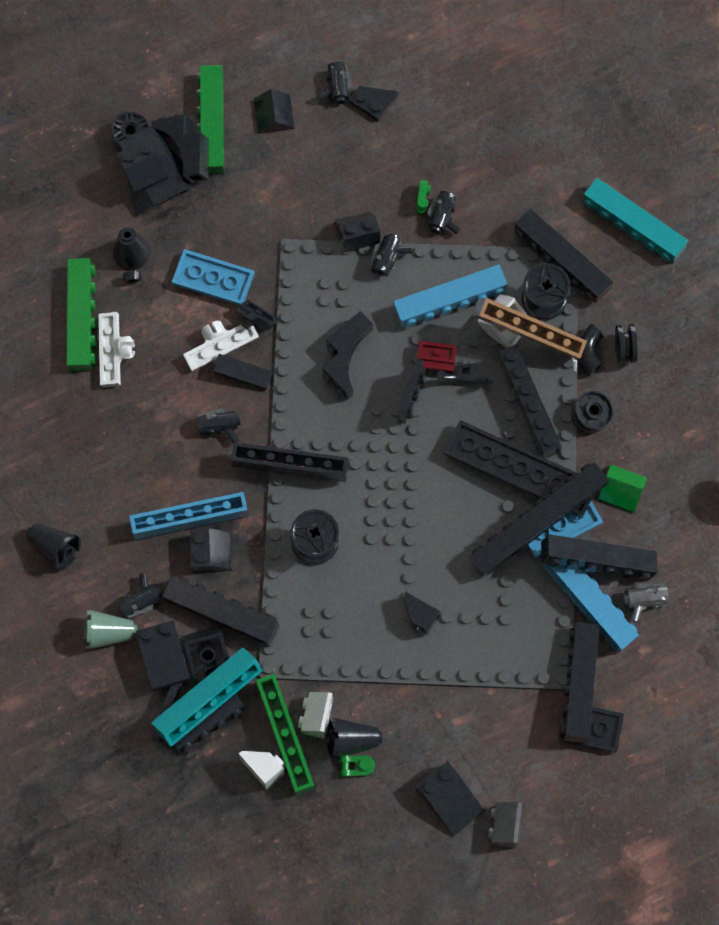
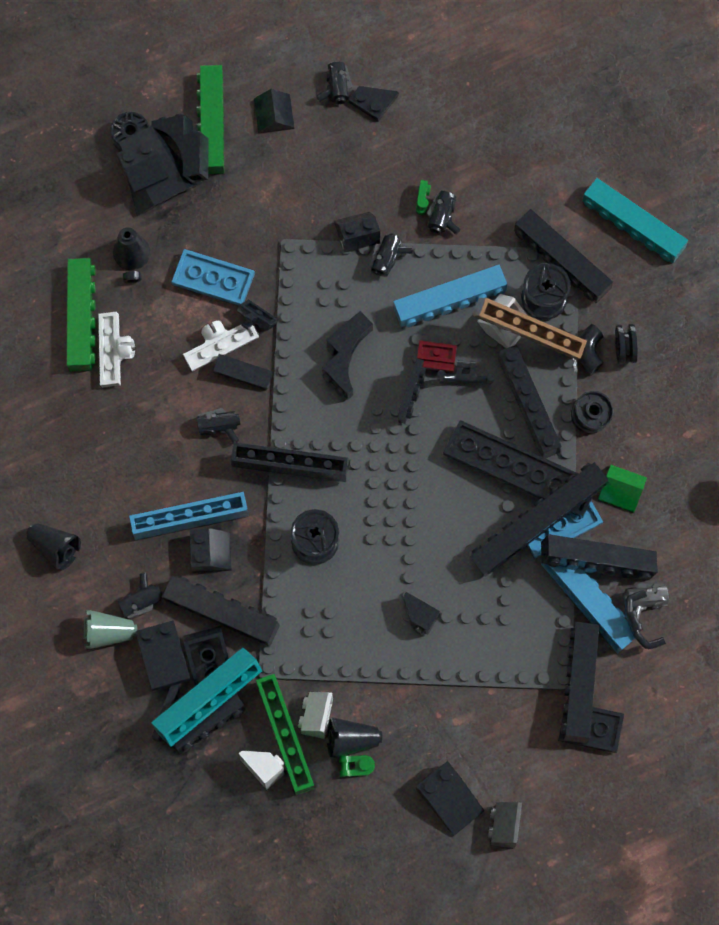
(634, 624): none -> black piece

